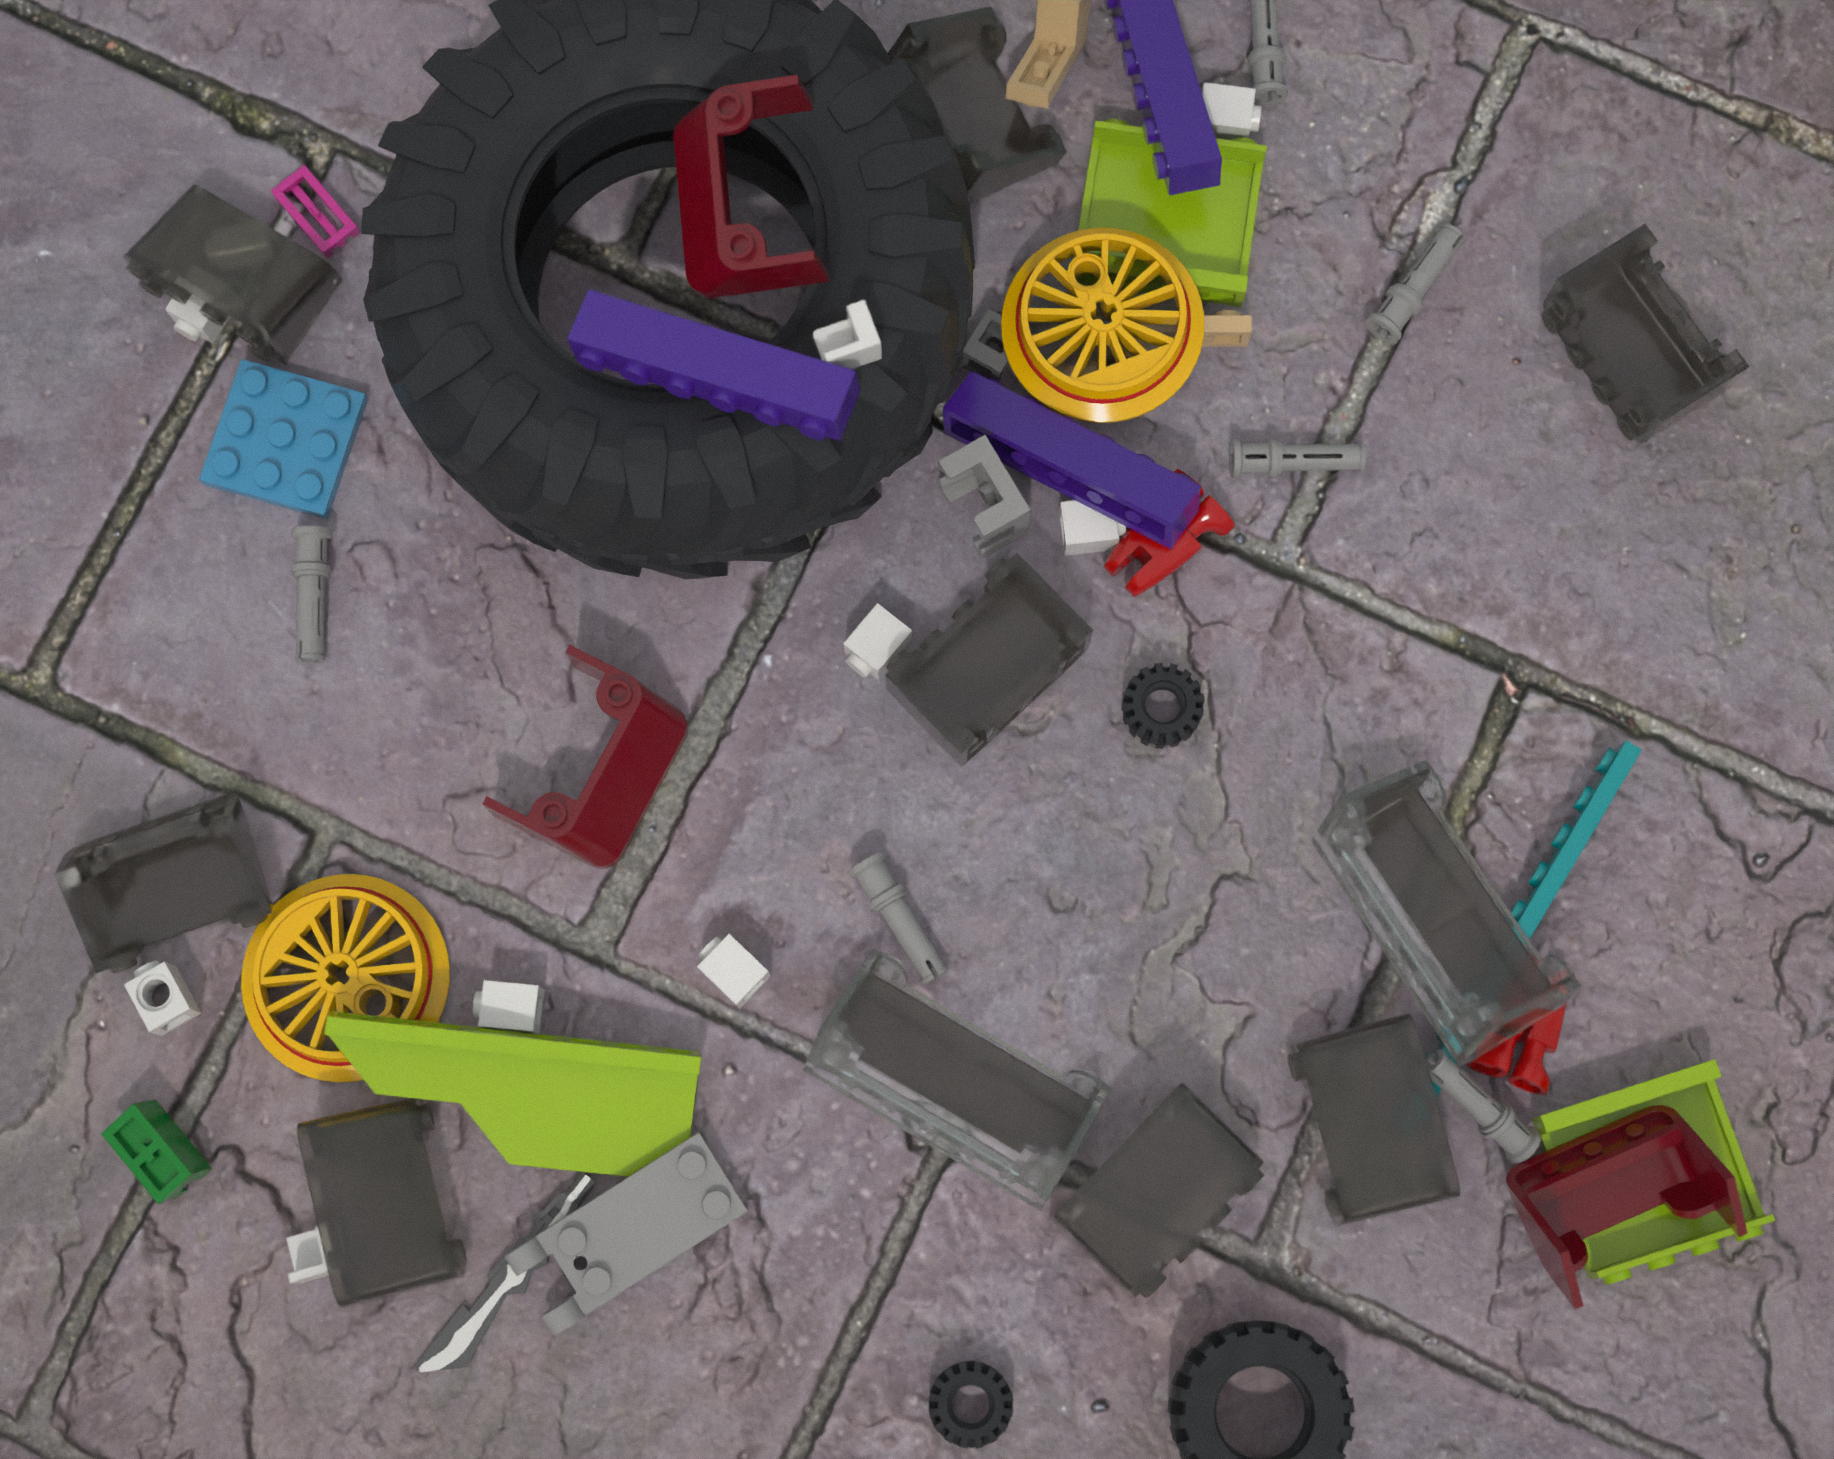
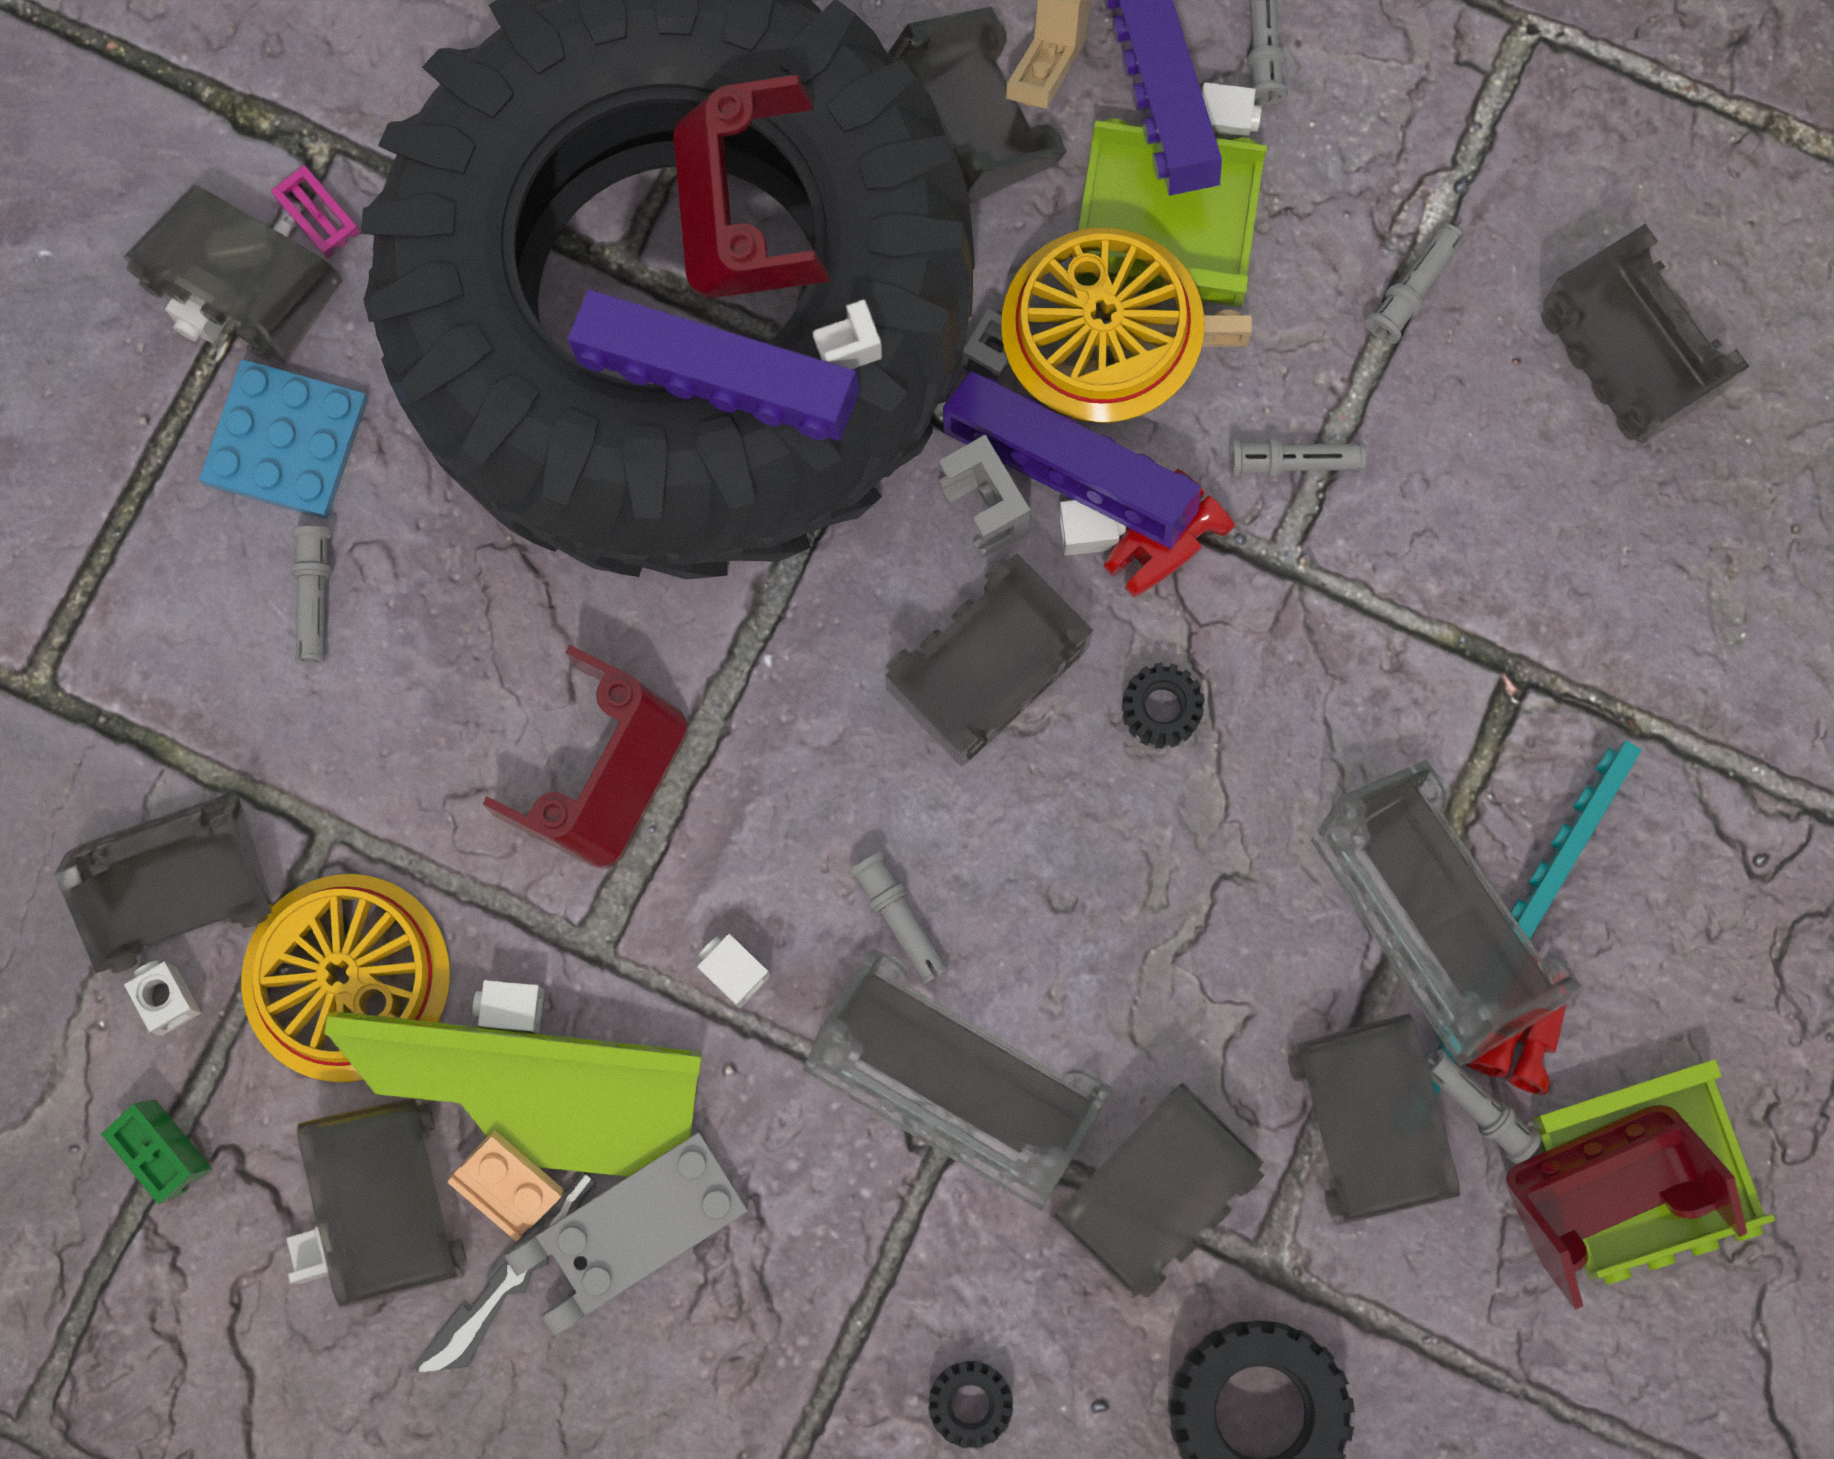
(505, 1185): none -> light nougat plate
(876, 642): white brick -> none

